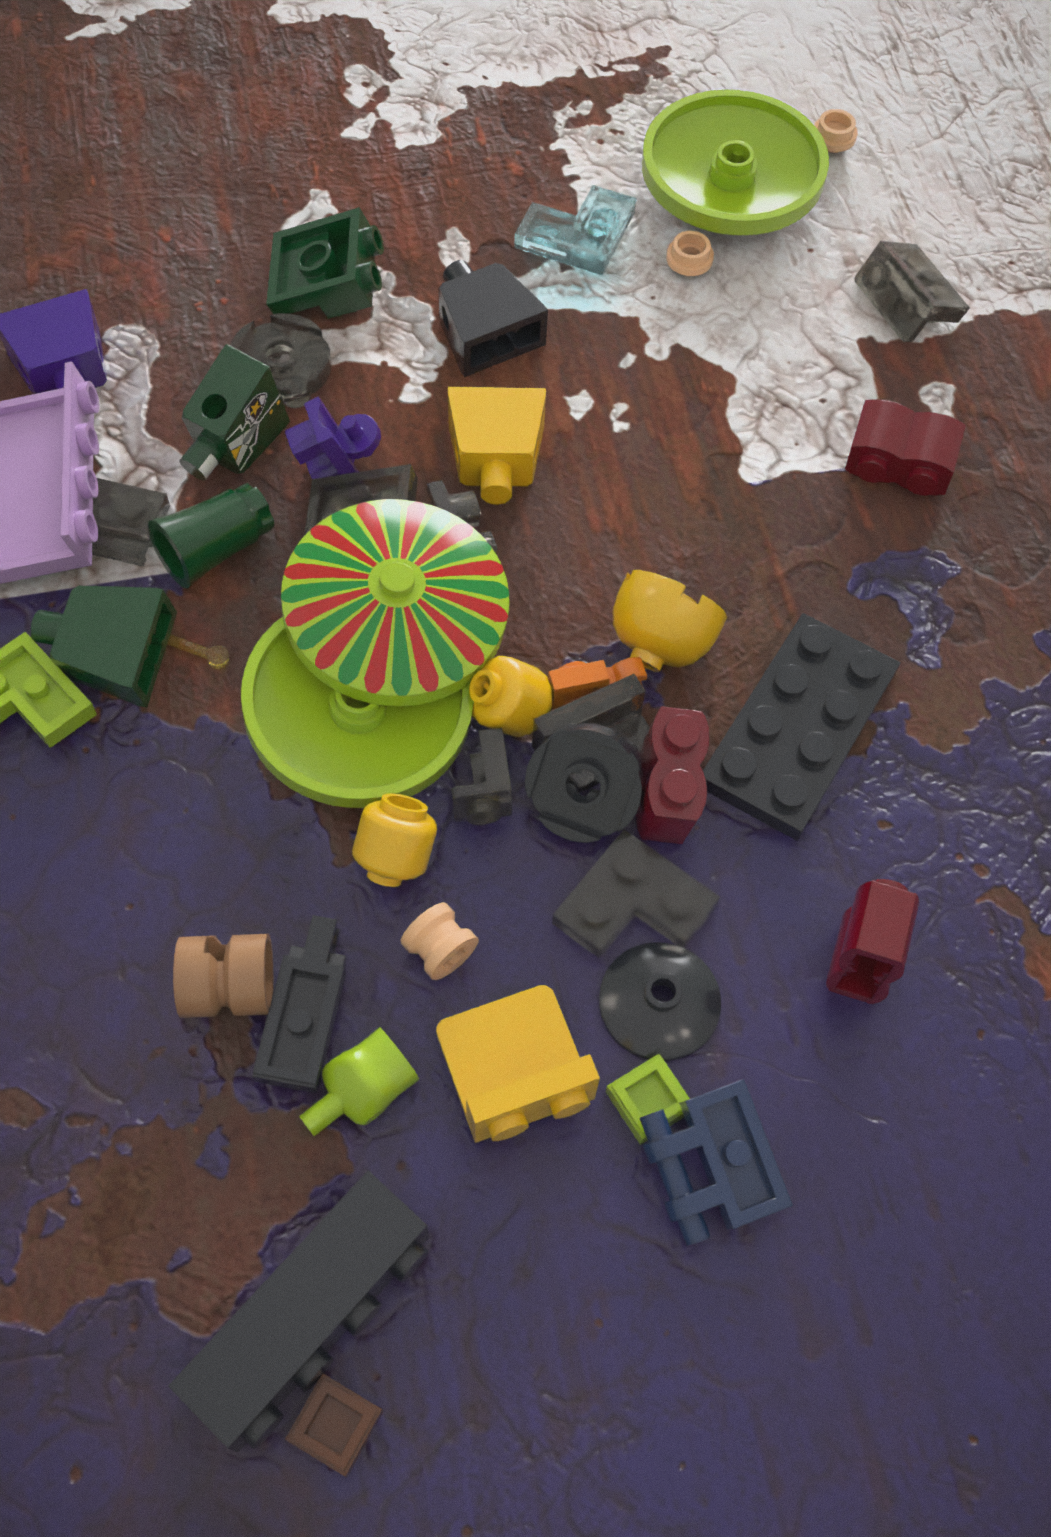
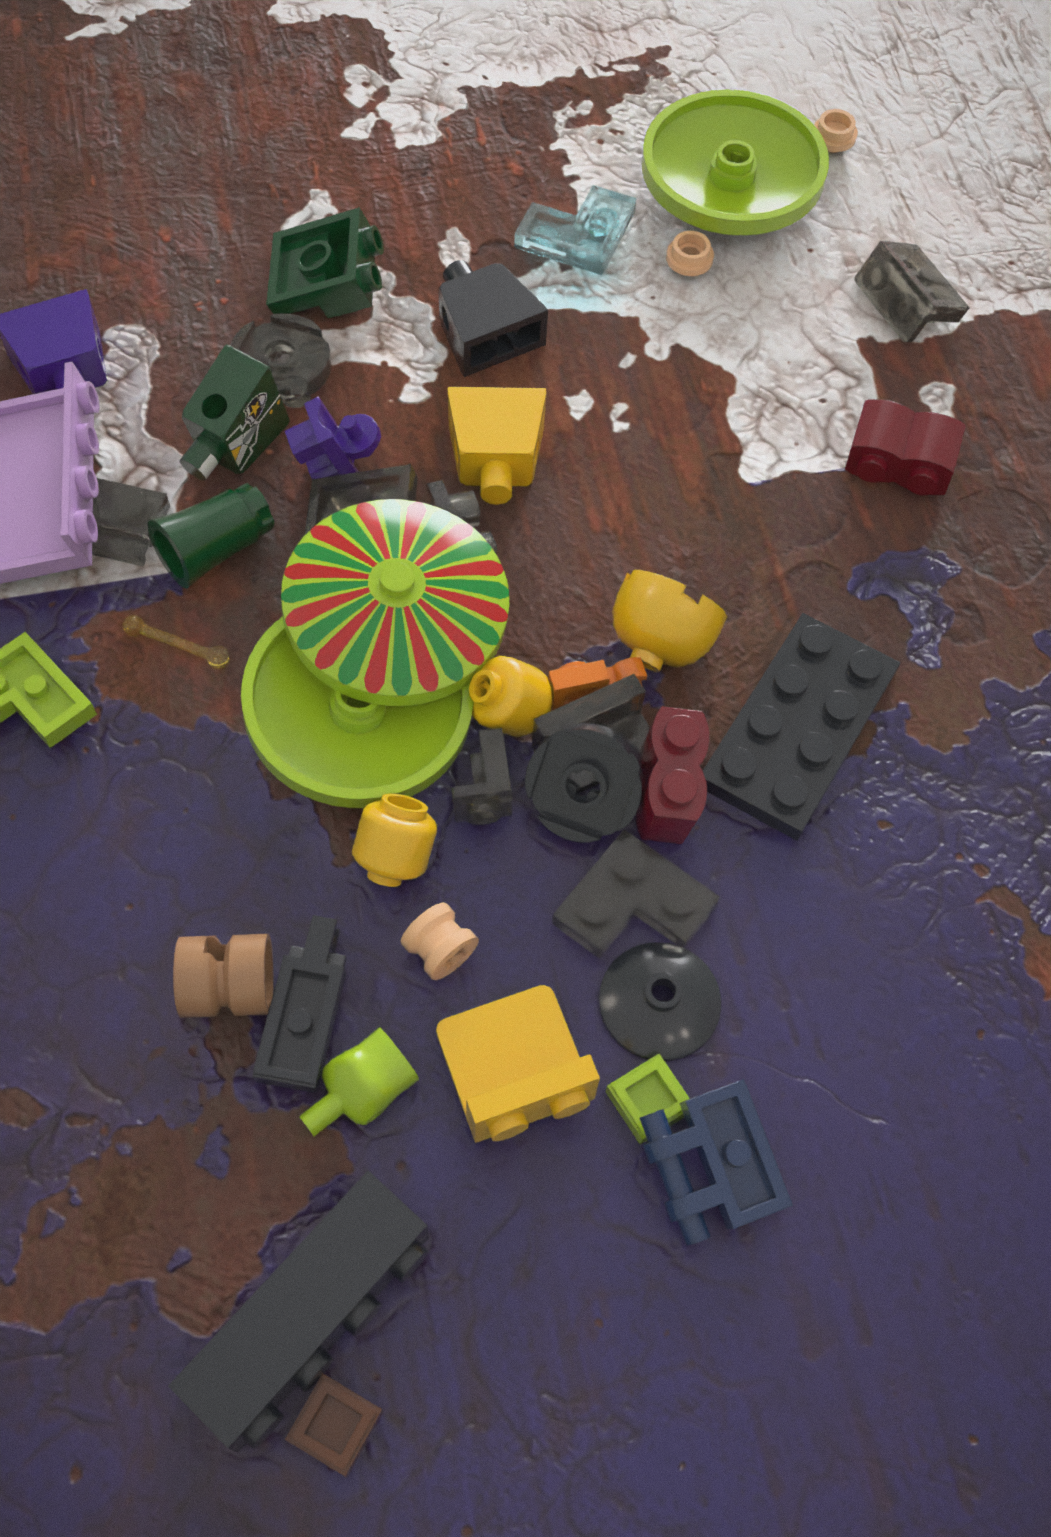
(110, 638): dark green torso -> none
(873, 941): dark red brick -> none

